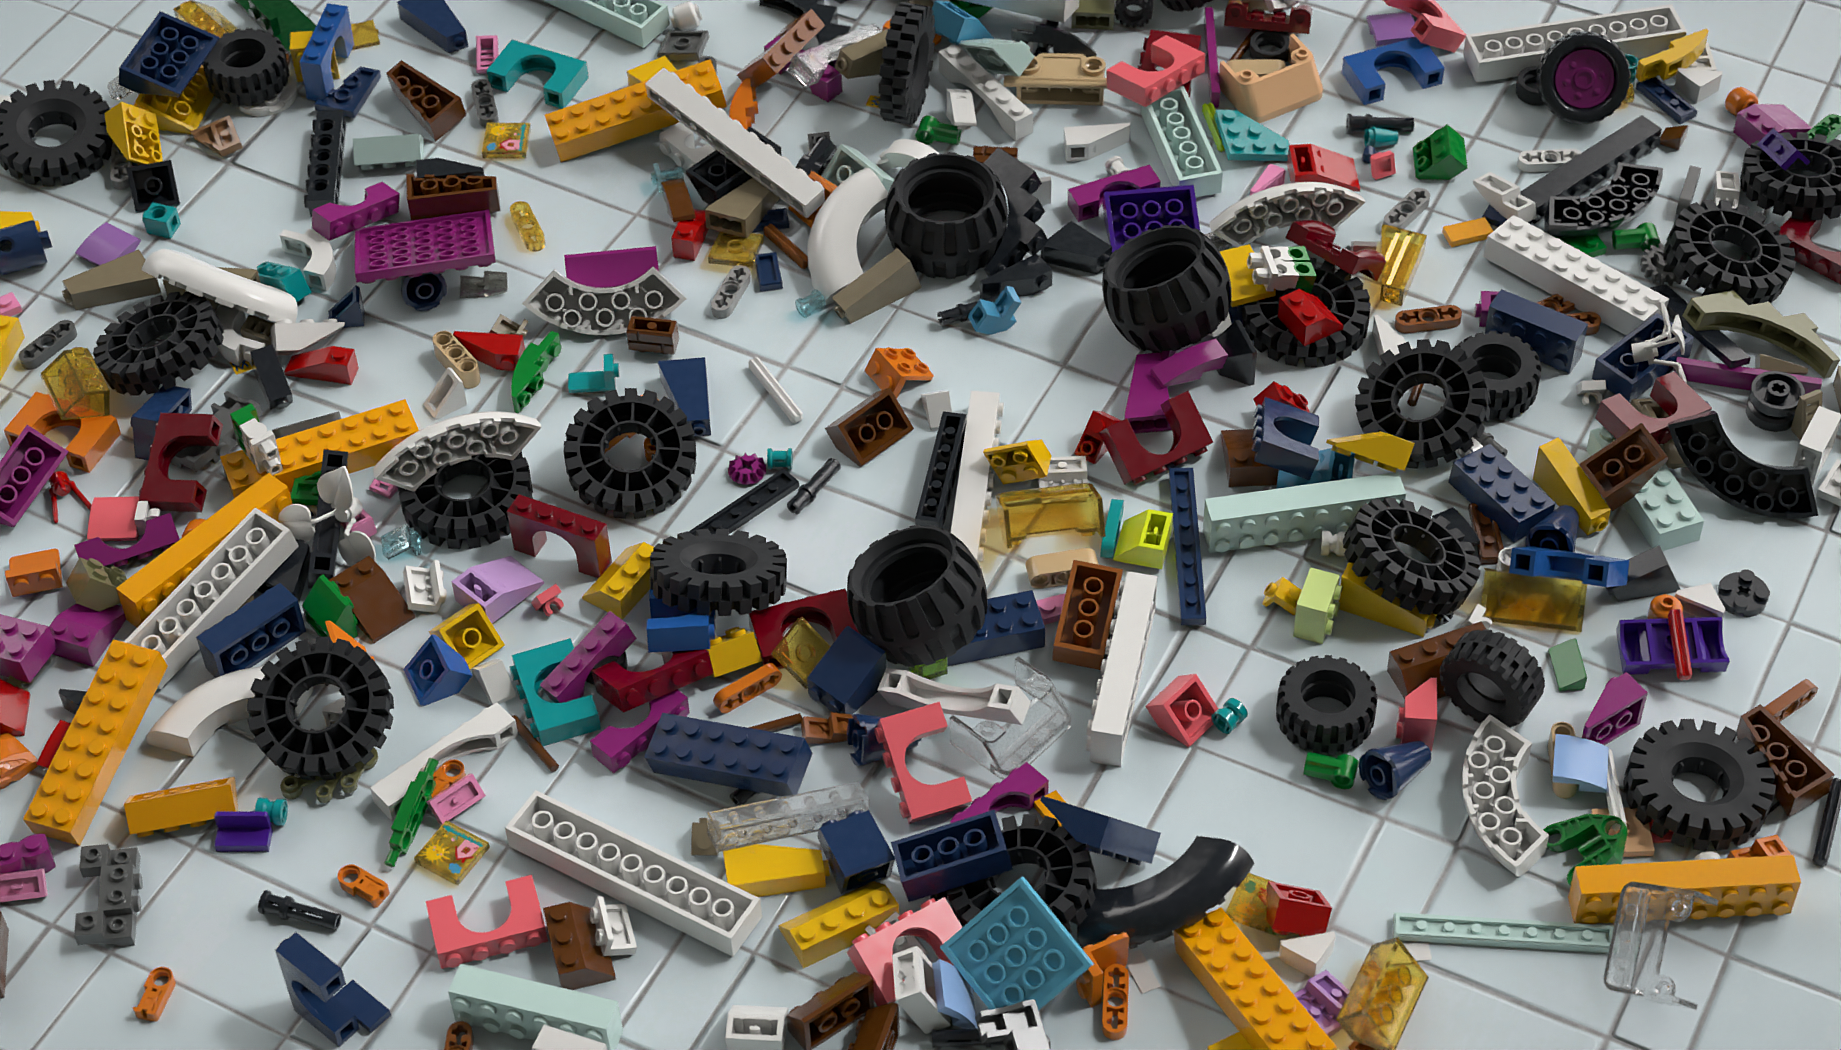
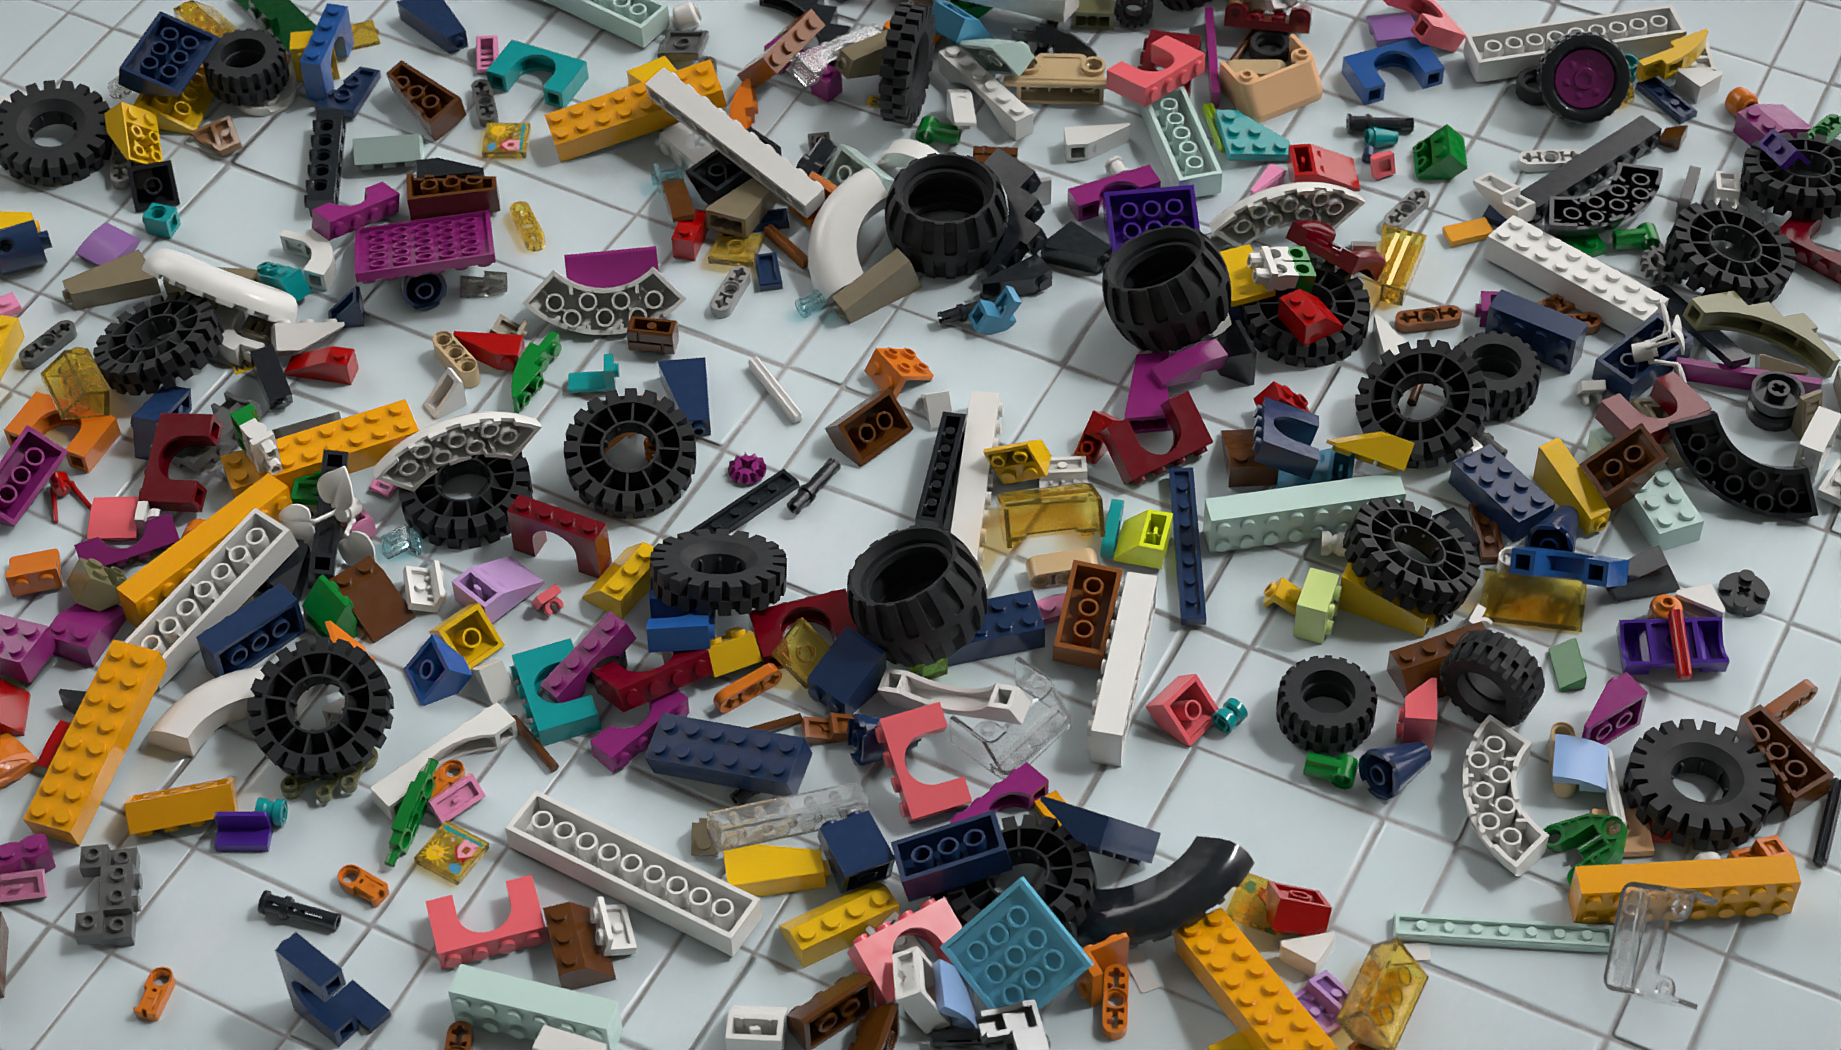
(779, 458): teal bush -> none

